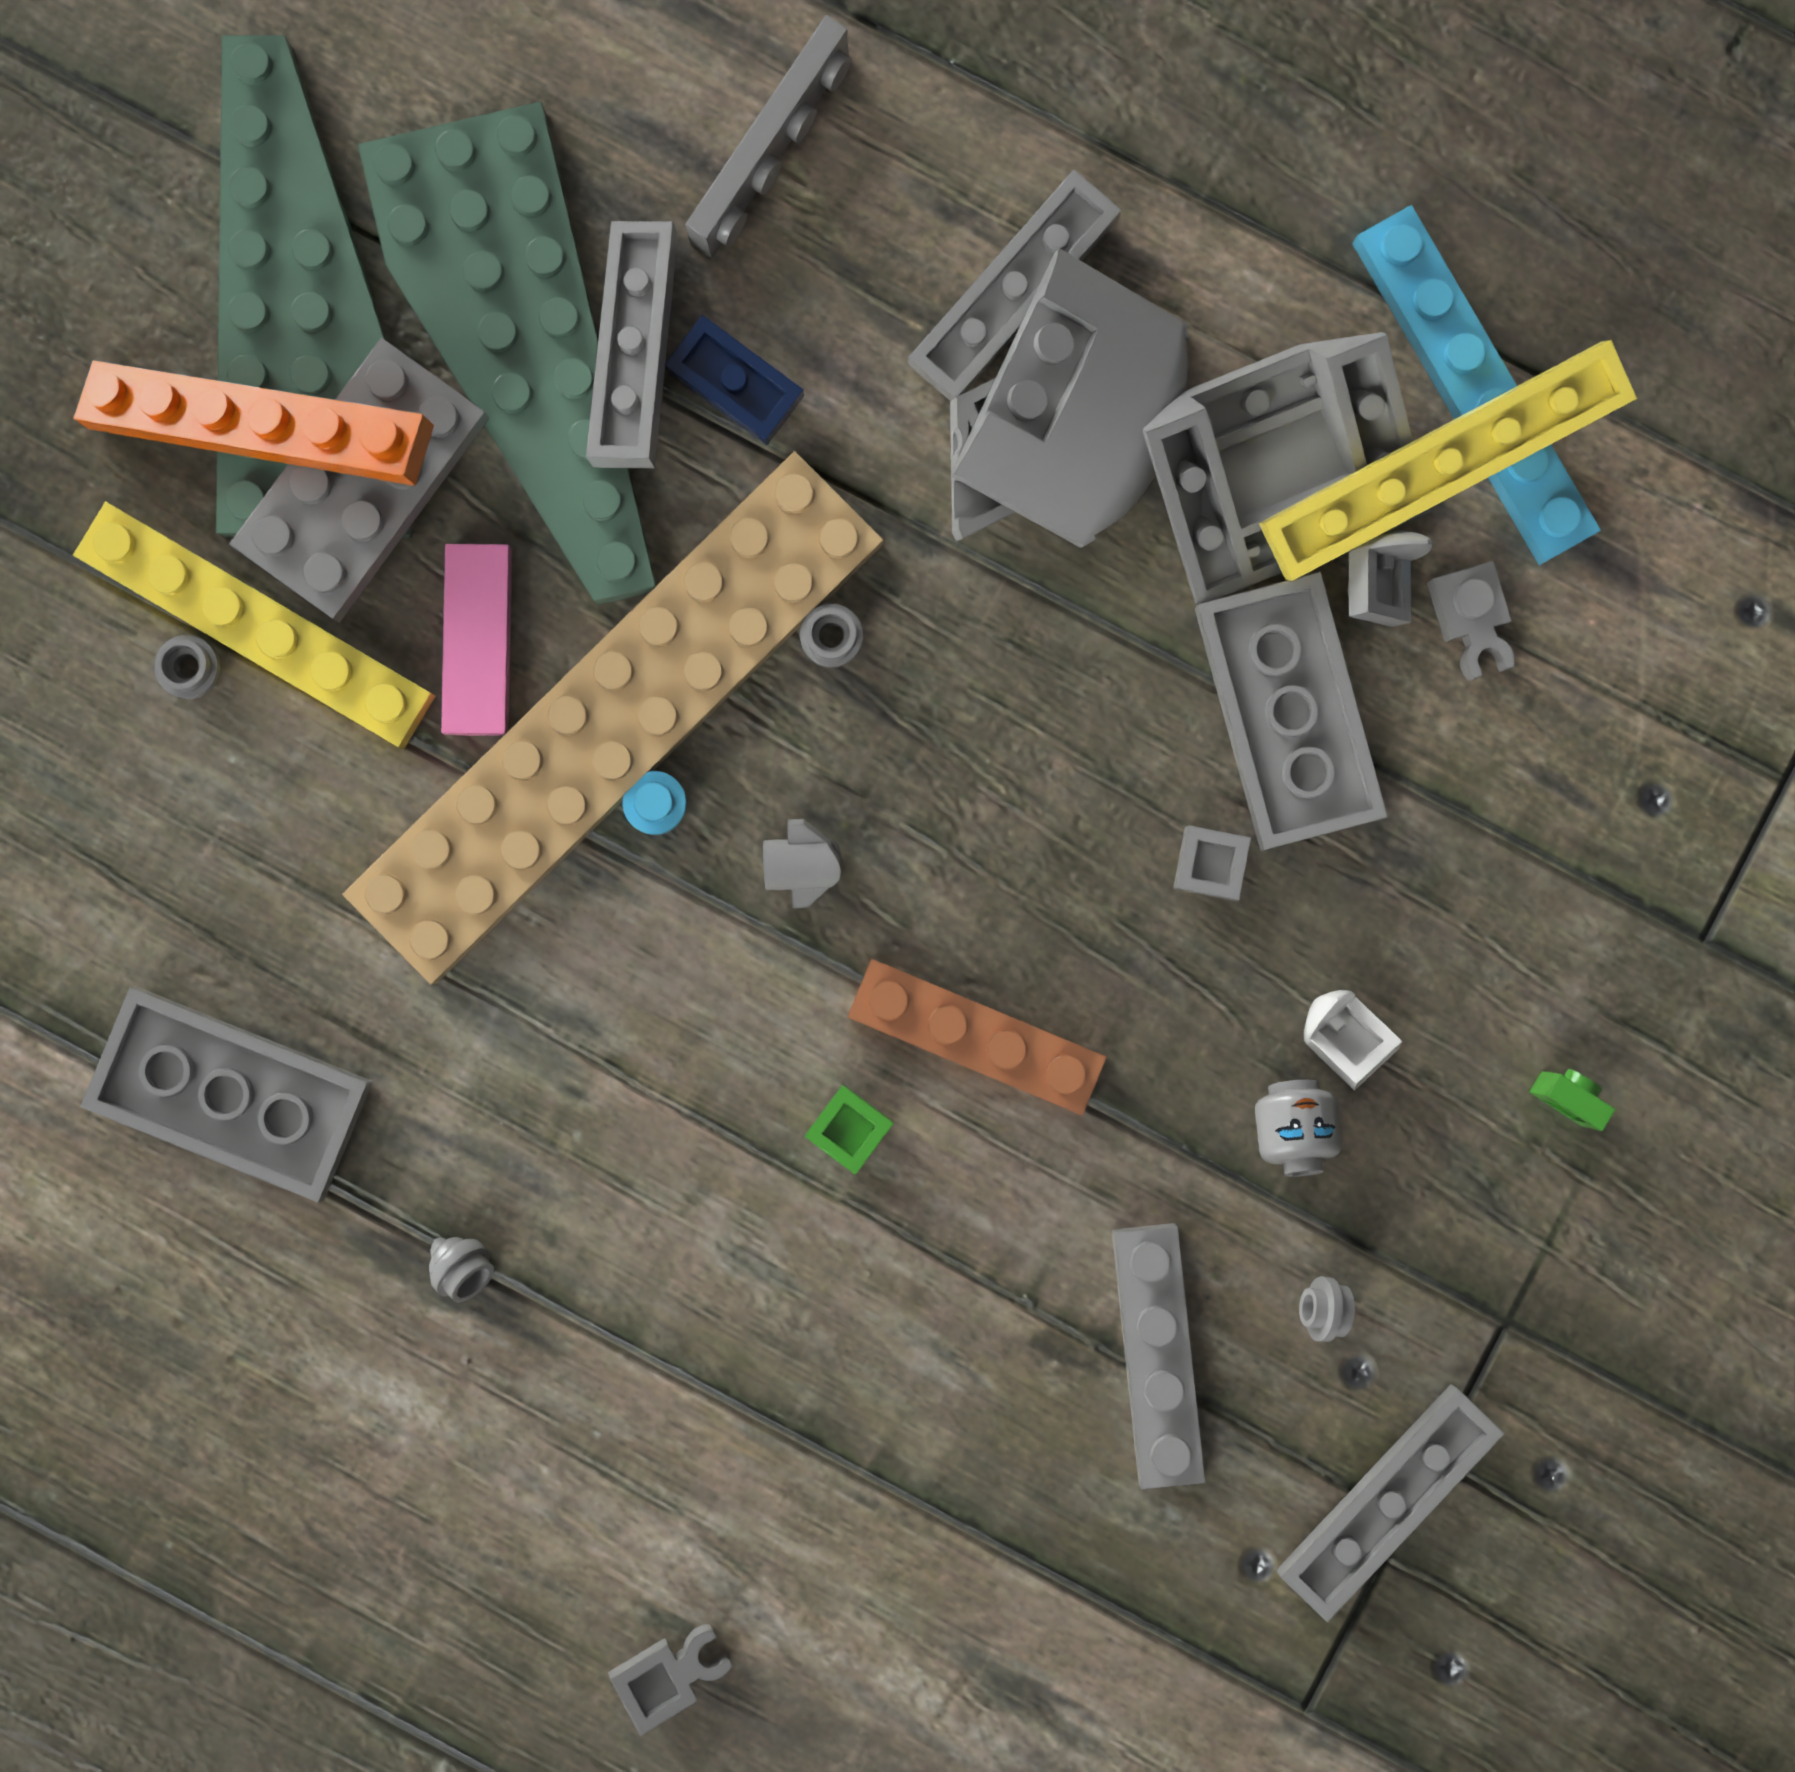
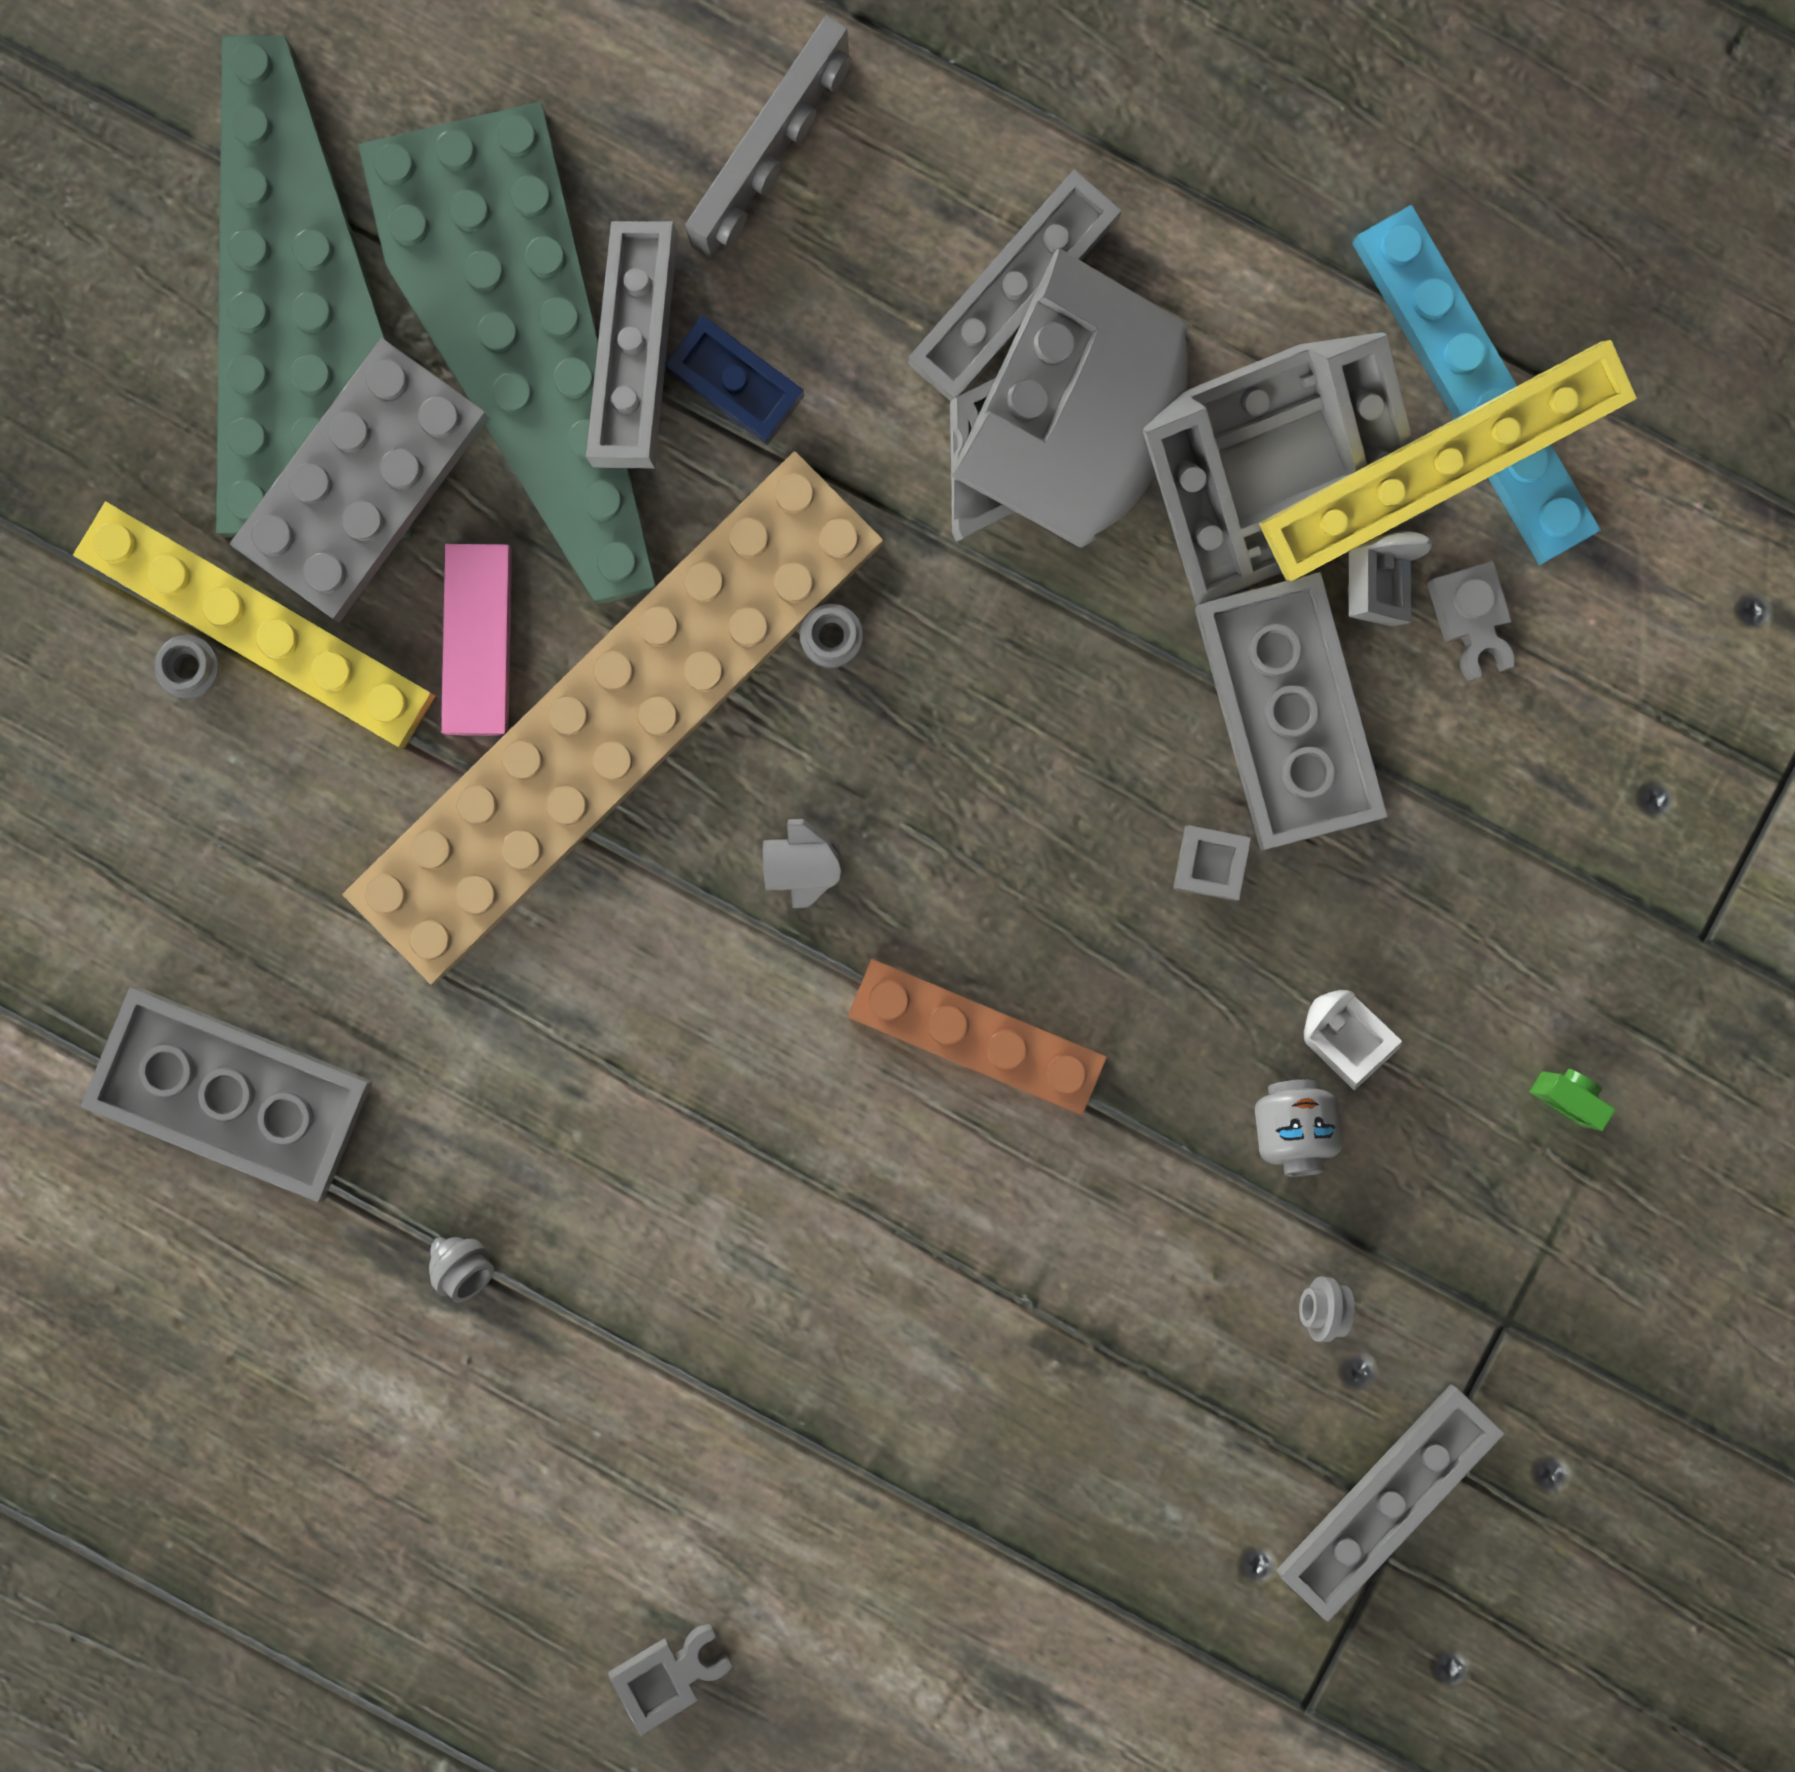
(255, 422): orange plate -> none
(655, 803): medium azure plate -> none
(849, 1129): bright green plate -> none
(1158, 1356): light grey plate -> none

